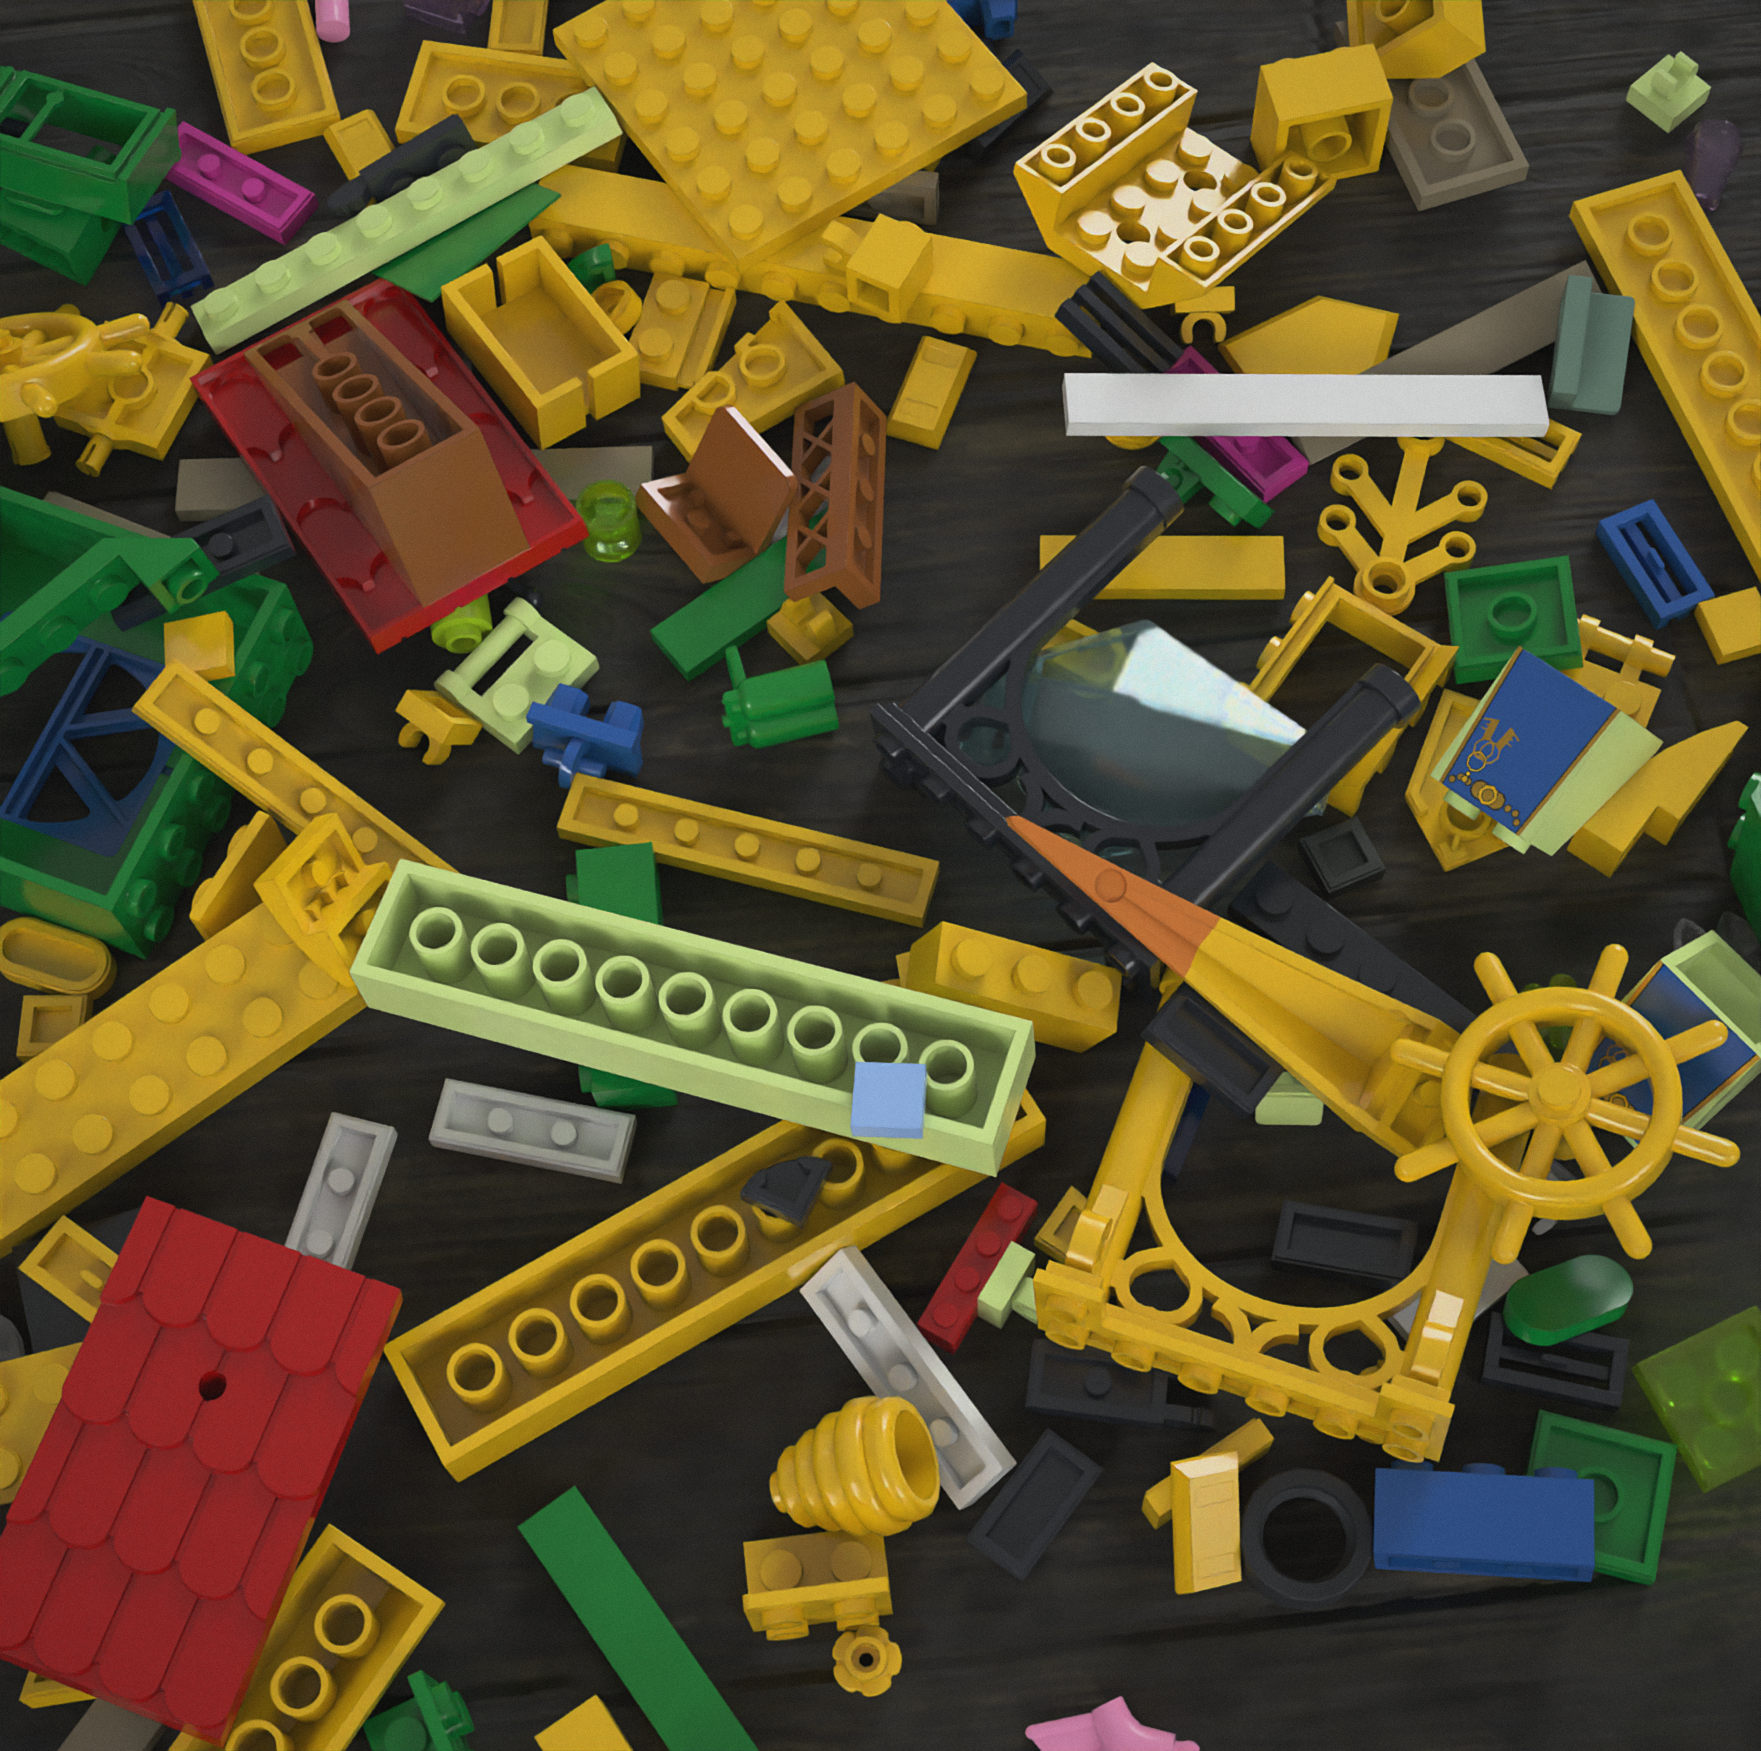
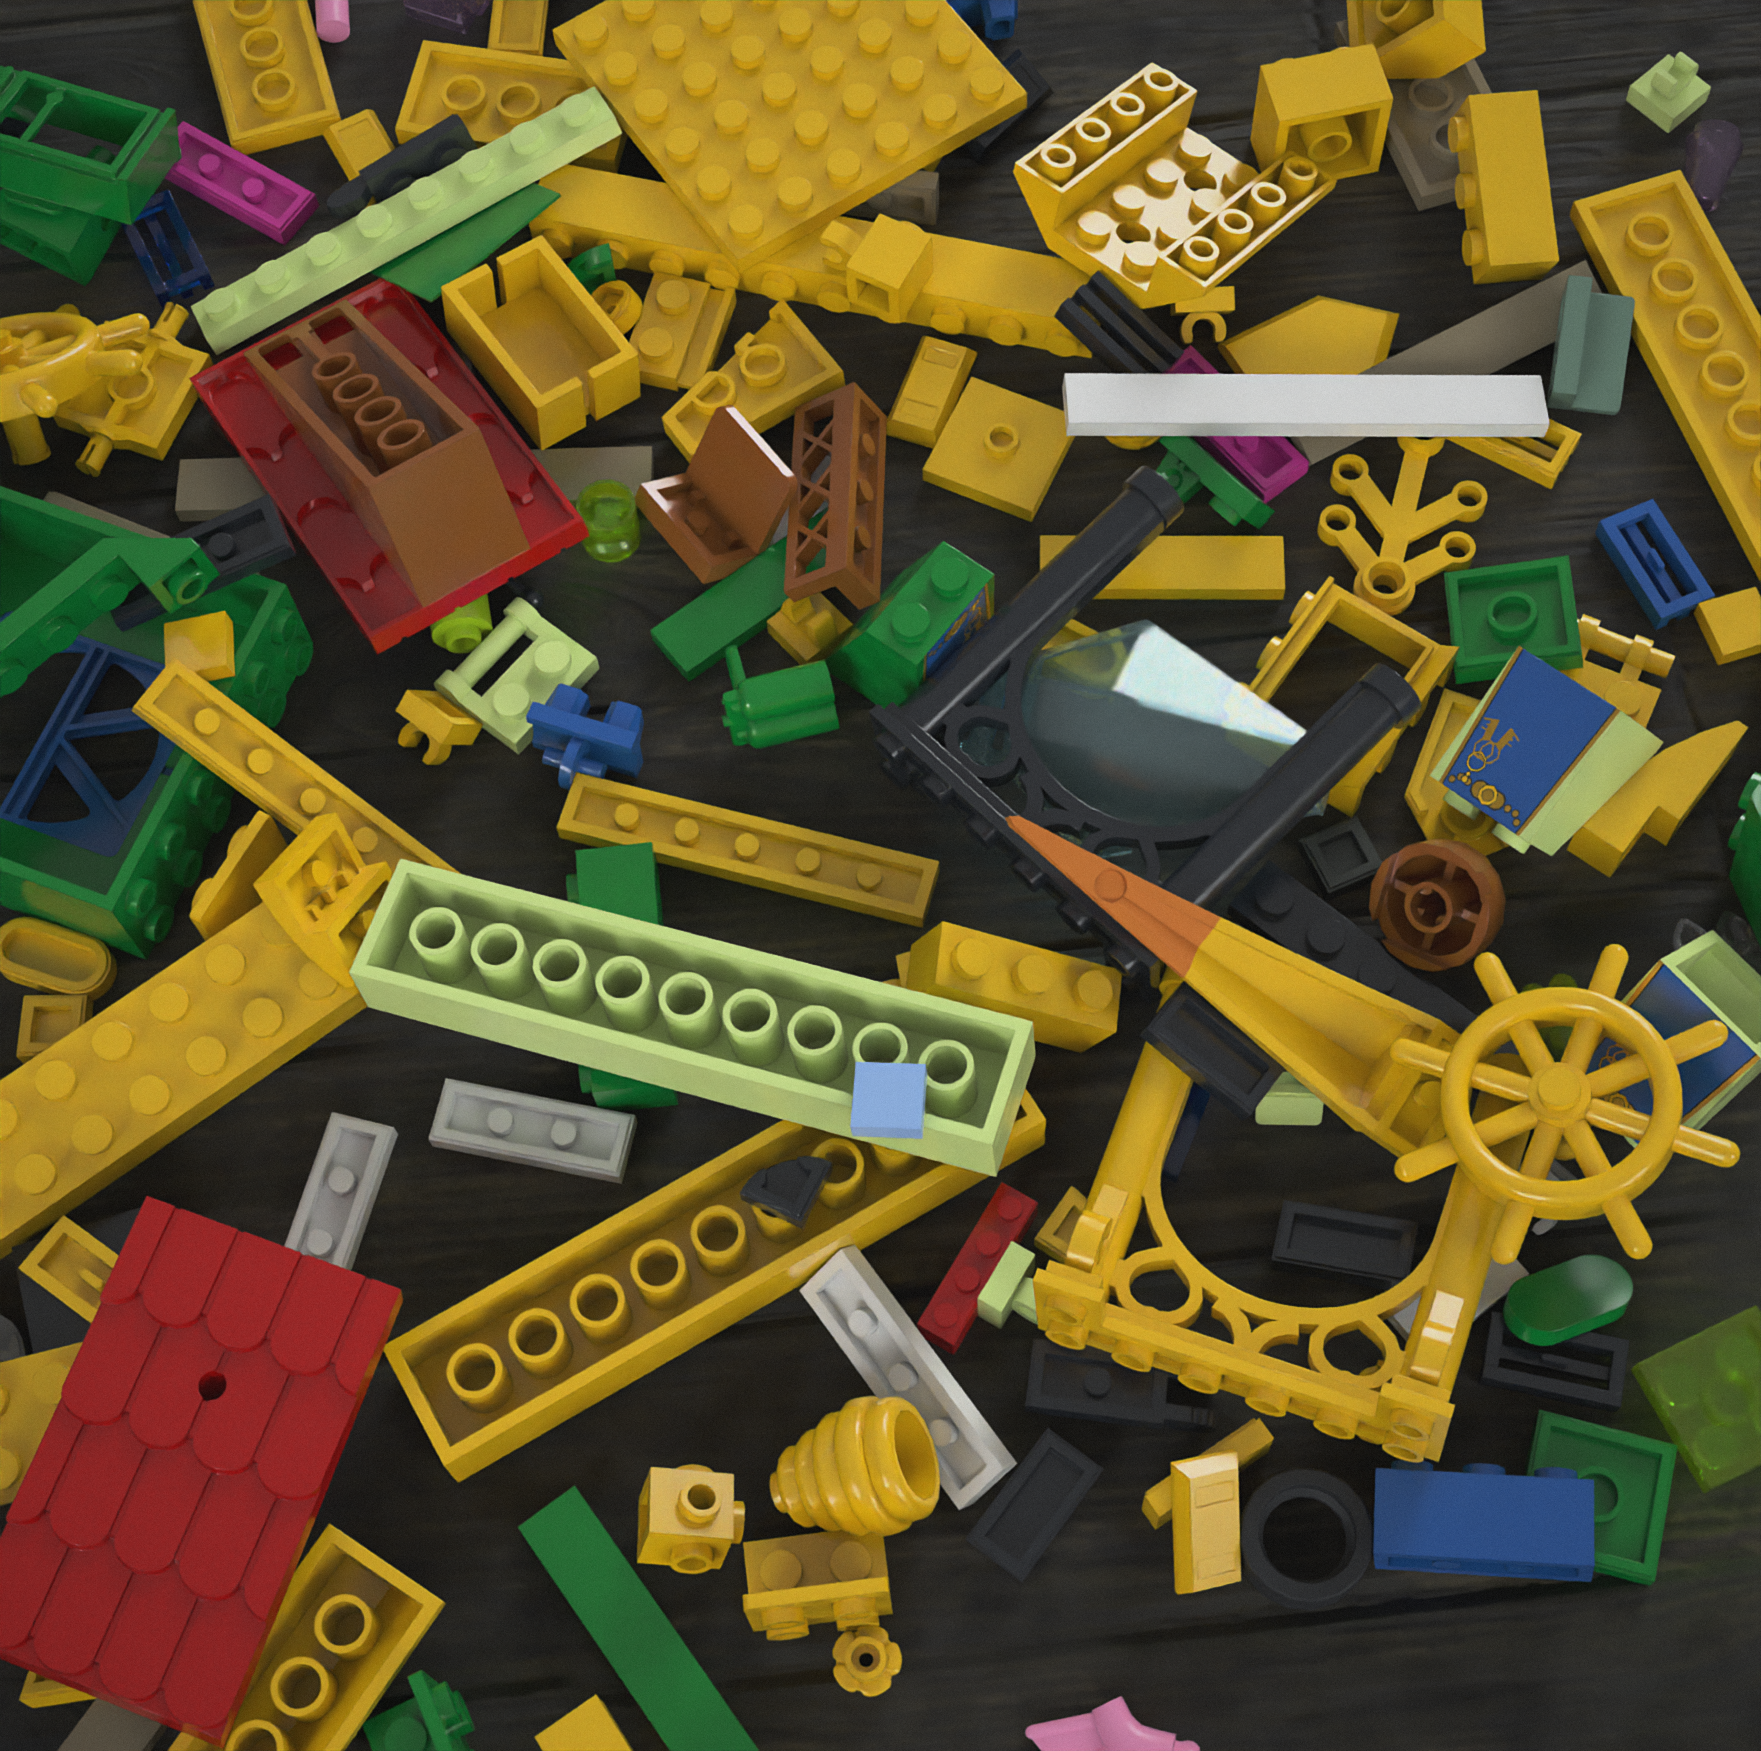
(688, 1518): none -> yellow brick
(914, 626): none -> green slope
(999, 449): none -> yellow plate
(1437, 903): none -> dark orange cylinder
(1503, 187): none -> yellow brick

